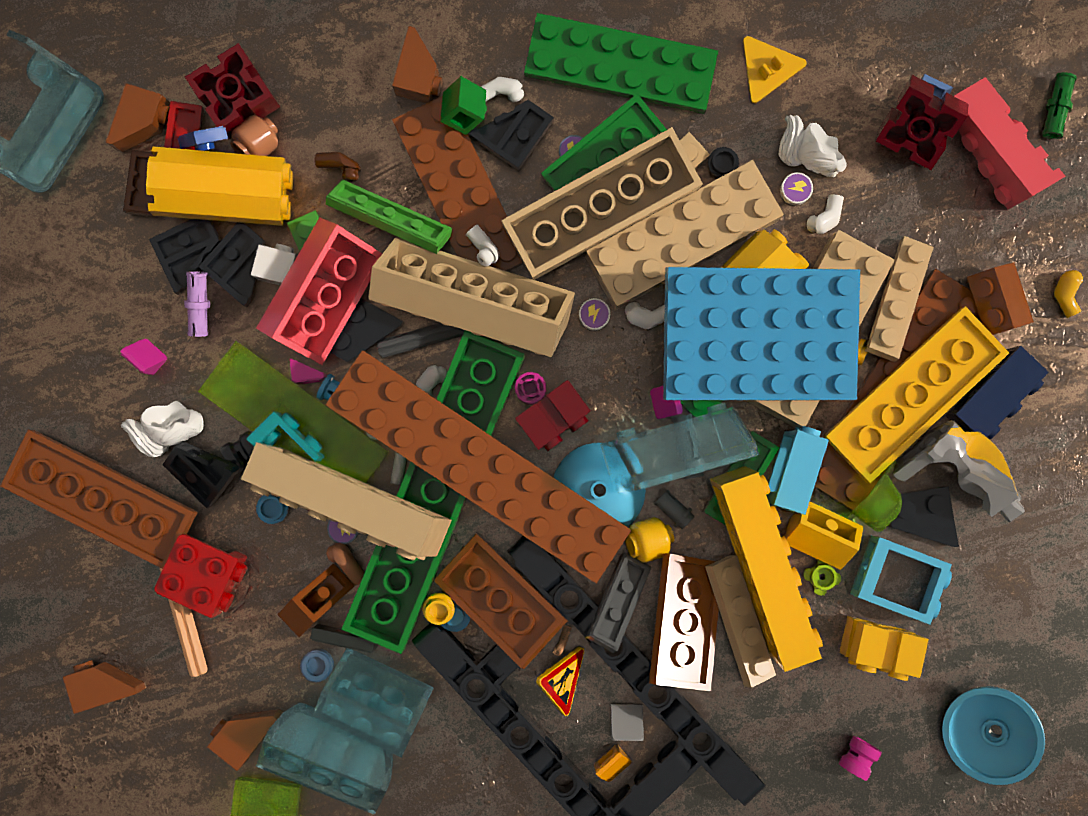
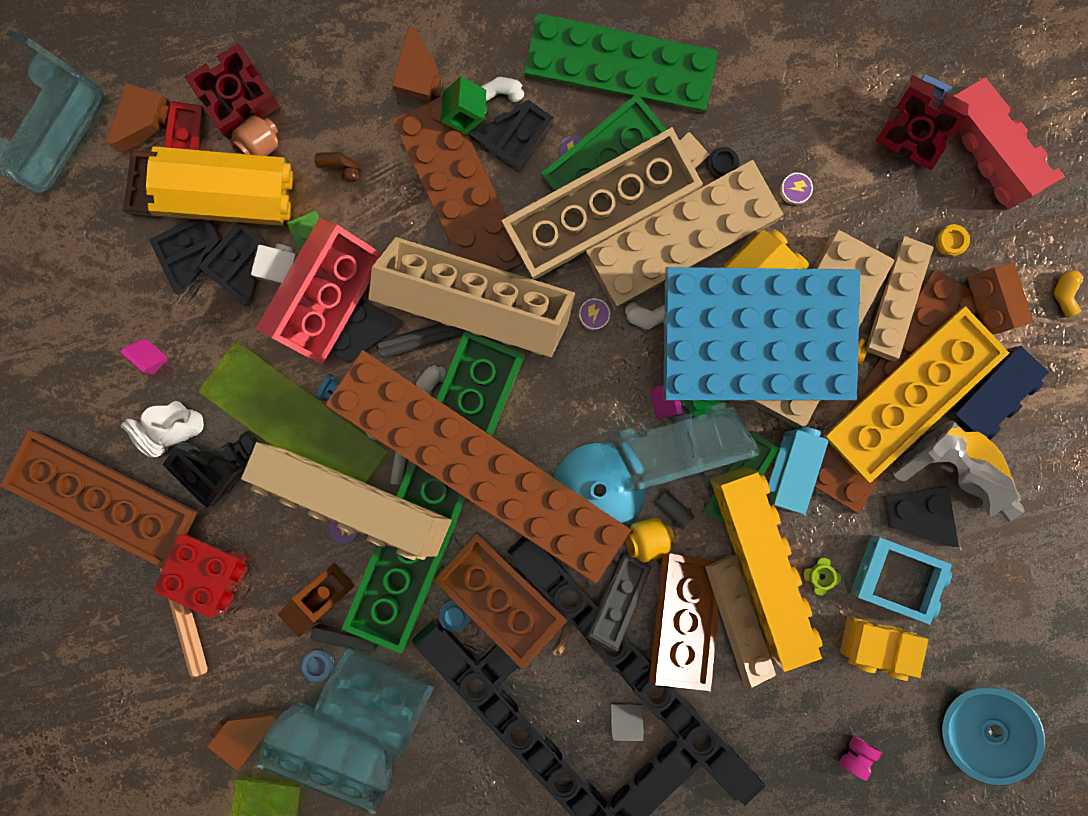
(98, 685): dark orange slope -> none
(197, 303): lavender pin -> none
(203, 139): plate -> none
(269, 433): teal bracket -> none
(271, 510): dark azure plate -> none
(305, 374): dark pink slope -> none
(343, 557): nougat arm -> none
(389, 216): bright green tile -> none
(438, 608): yellow plate -> none
(487, 250): white arm -> none
(530, 392): dark pink wheel -> none
(553, 415): dark red brick -> none
(561, 680): piece -> none
(612, 763): light orange slope -> none
(768, 67): yellow piece -> none
(810, 148): white hair -> none
(824, 535): yellow brick -> none
(829, 218): white arm -> none
(881, 505): clear neon green piece -> none
(952, 240): none -> yellow tile
(1059, 105): green pin -> none

